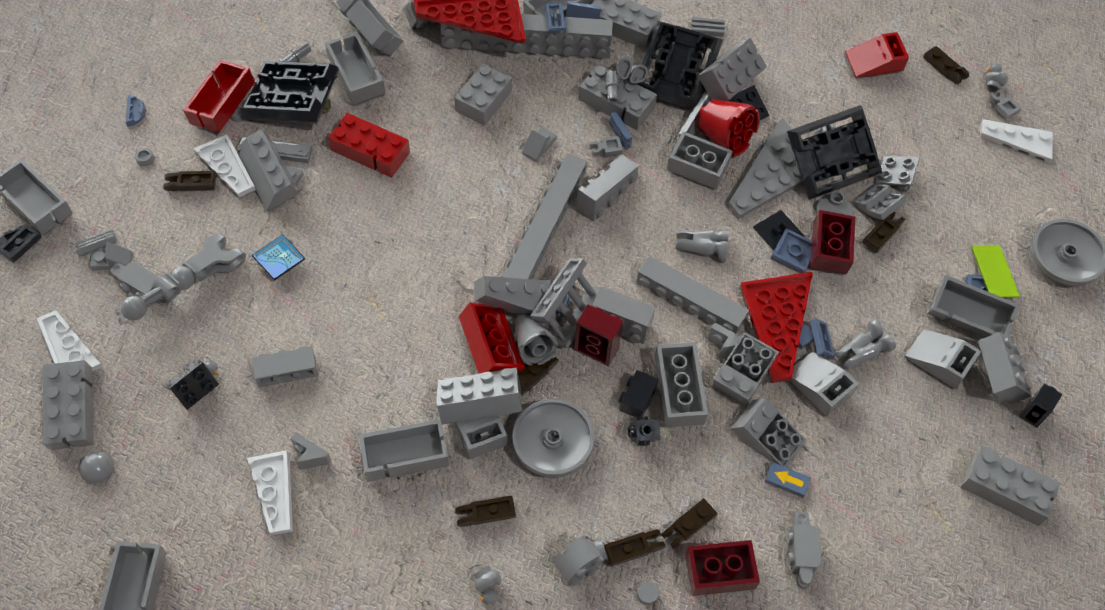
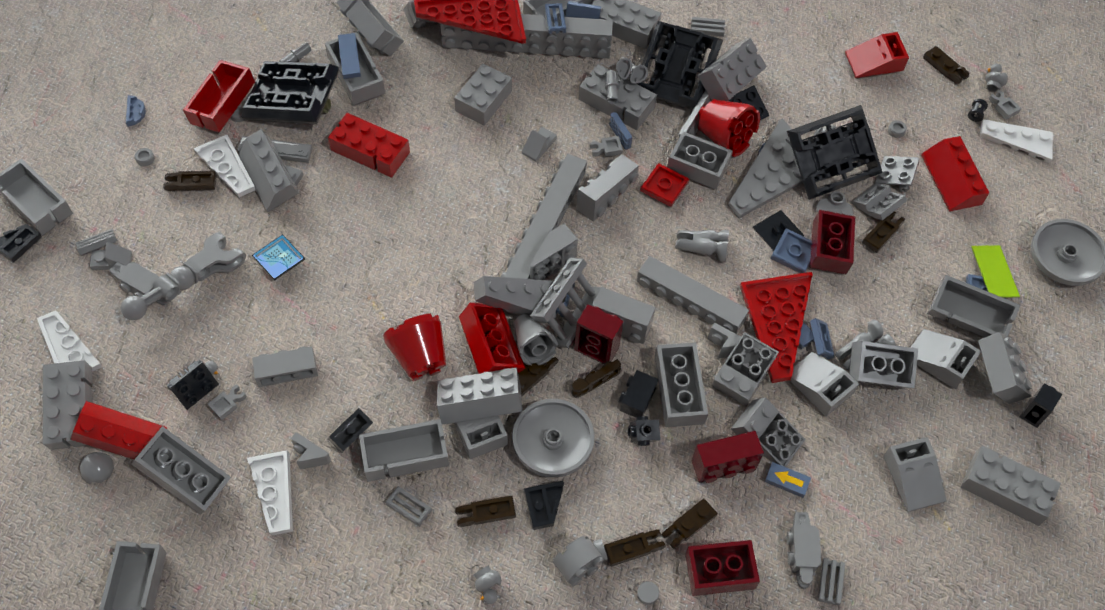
(113, 430): none -> red slope
(181, 470): none -> light grey brick
(225, 404): none -> light grey plate
(349, 56): none -> sand blue tile
(350, 430): none -> black brick
(418, 345): none -> red cone
(422, 516): none -> light grey tile
(543, 503): none -> black wing
(554, 253): none -> light grey slope
(595, 379): none -> dark brown hinge
(664, 185): none -> red plate
(727, 457): none -> dark red brick
(834, 564): none -> light grey tile
(883, 364): none -> light grey brick
(897, 129): none -> light grey tile
(916, 473): none -> light grey slope
(955, 174): none -> red slope
(975, 109): none -> black bush

